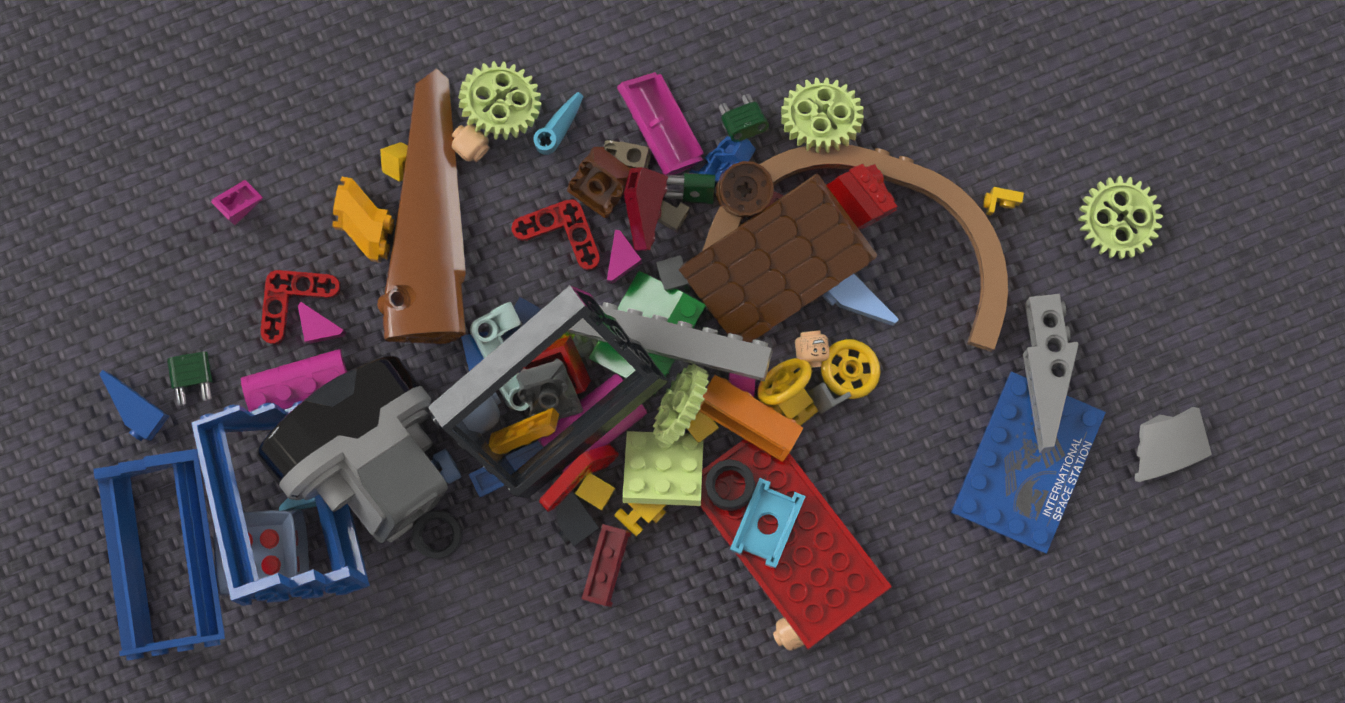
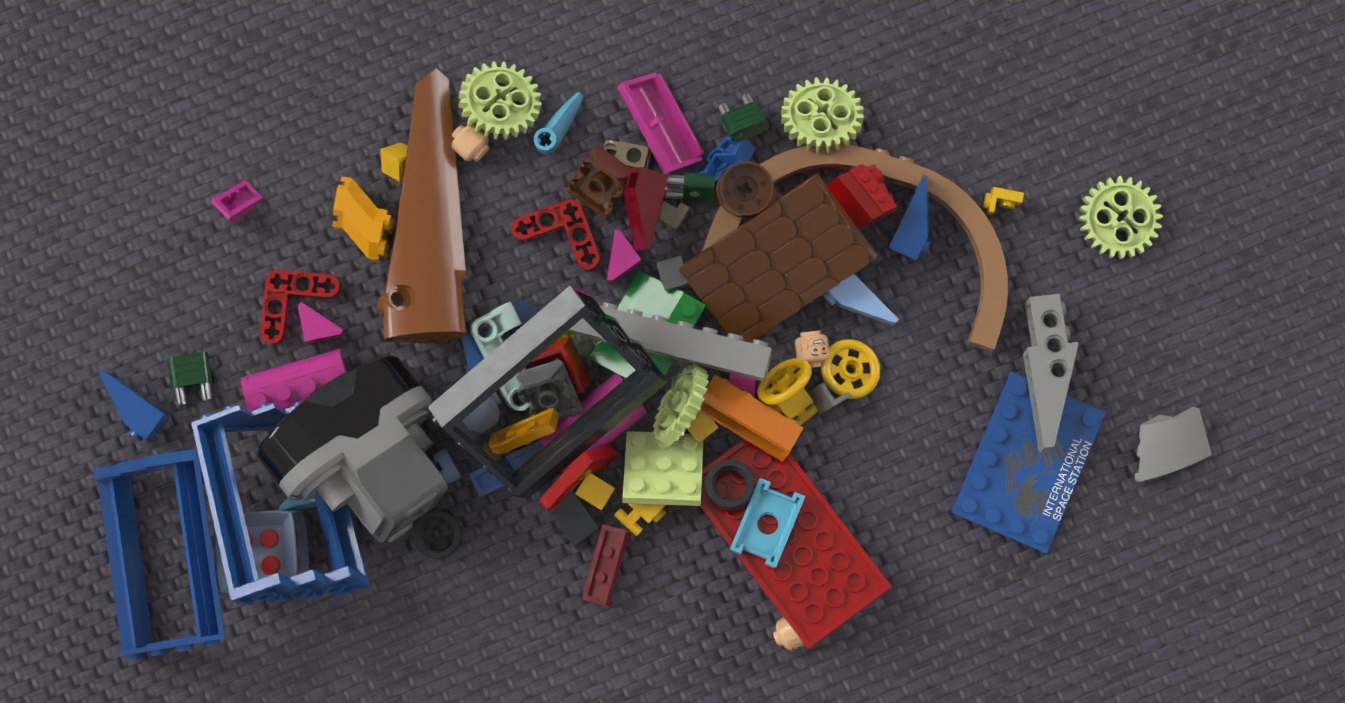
(913, 229): none -> blue slope

